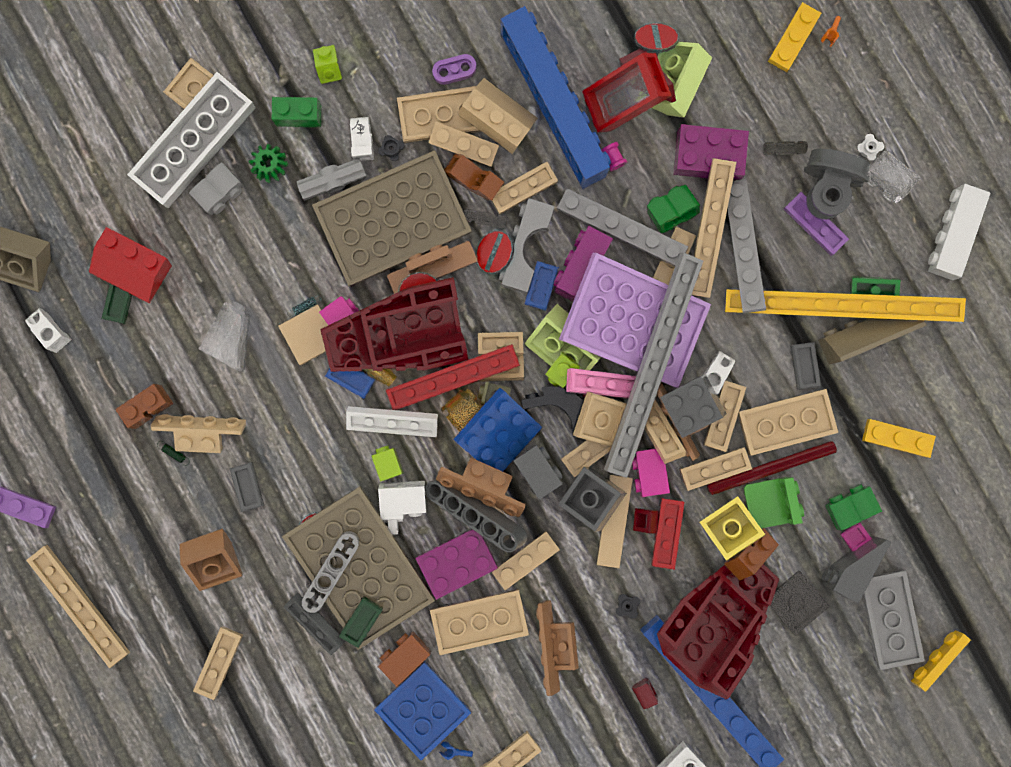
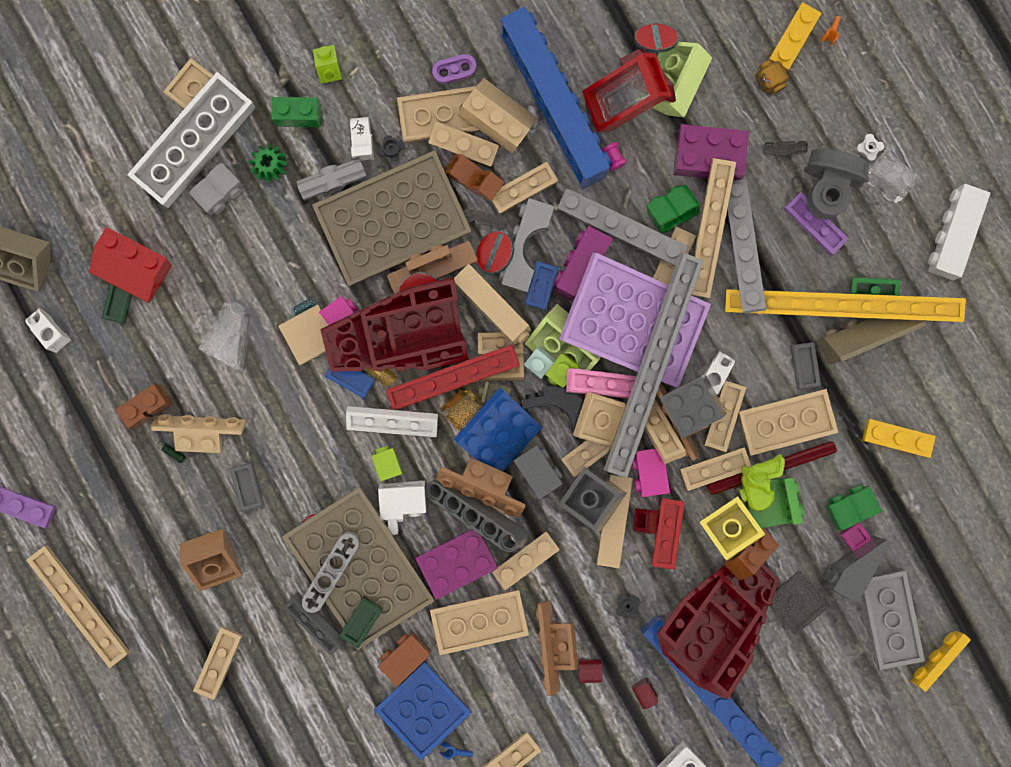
(492, 305): none -> tan slope
(540, 362): none -> light aqua plate
(590, 671): none -> dark red brick
(757, 483): none -> lime head
(772, 77): none -> pearl gold head

